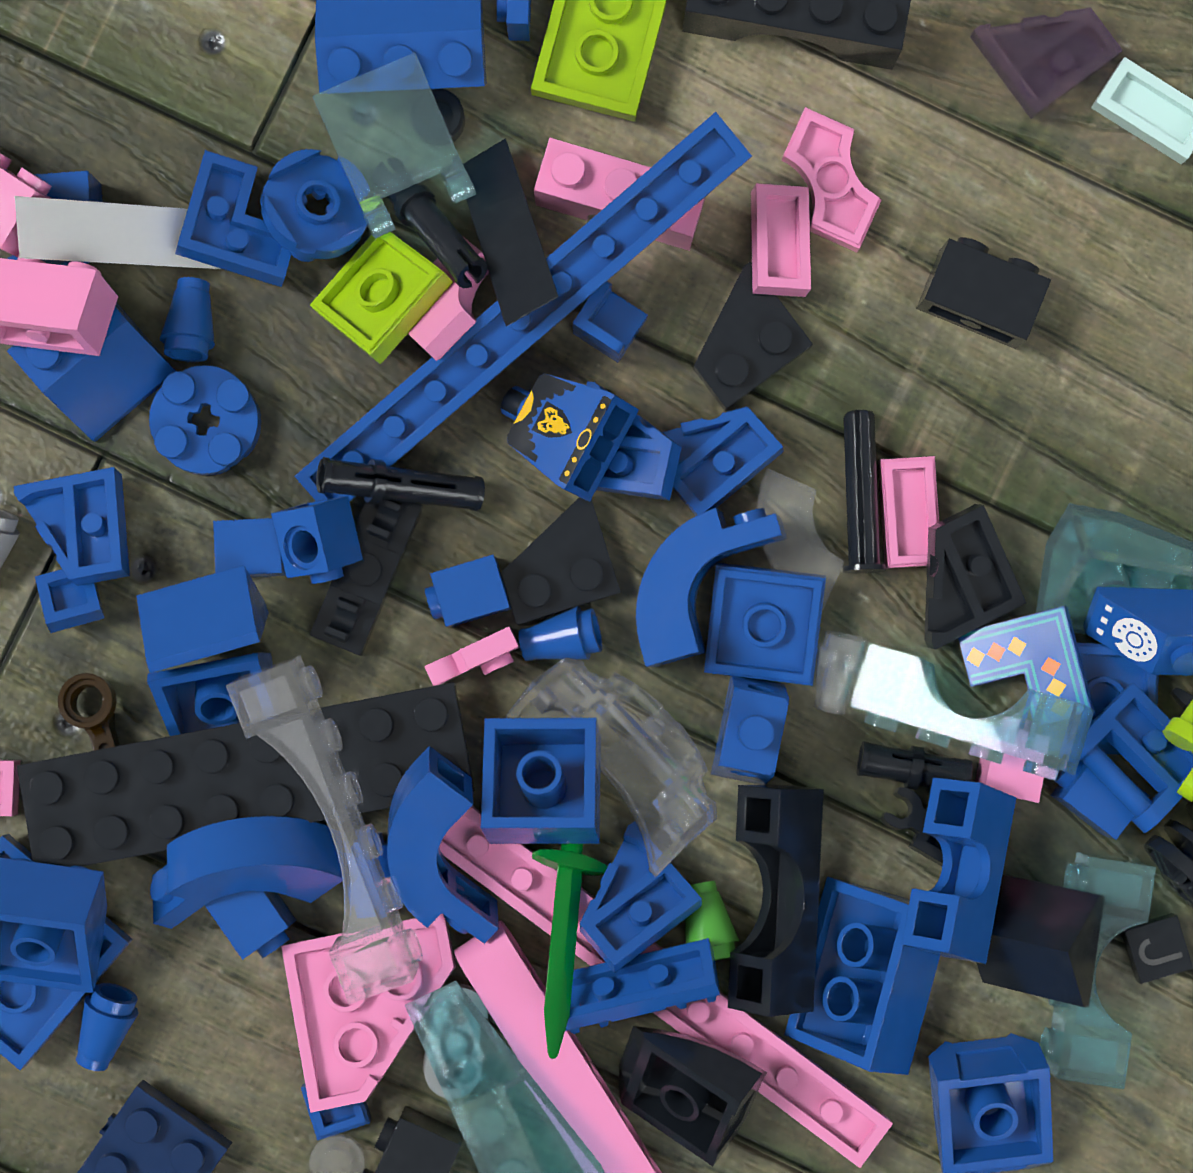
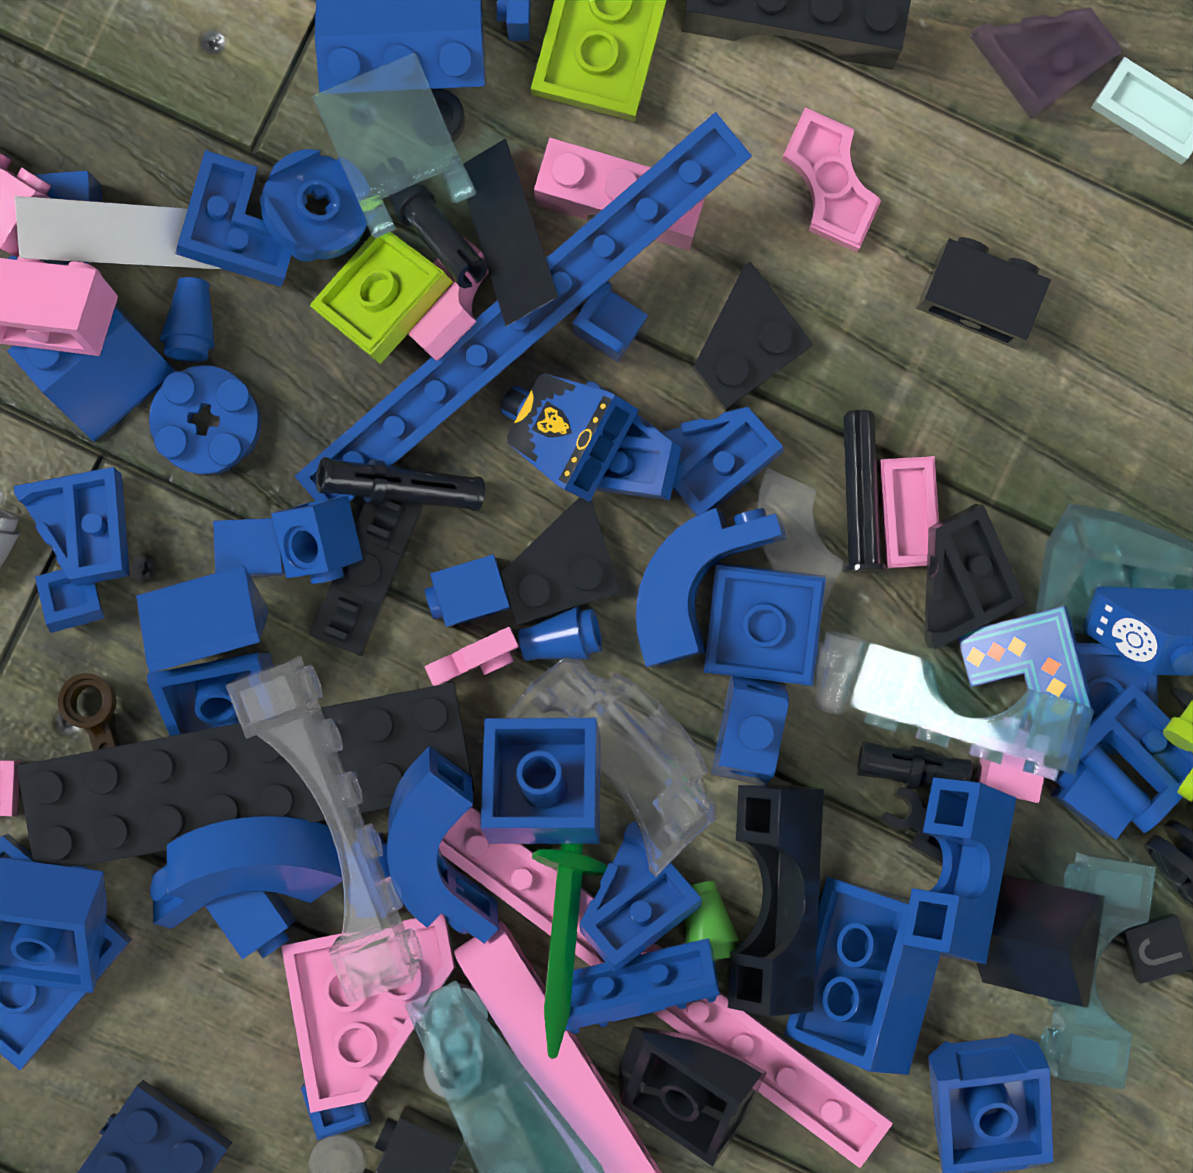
(105, 1022): blue cone -> none
(780, 240): bright pink tile -> none

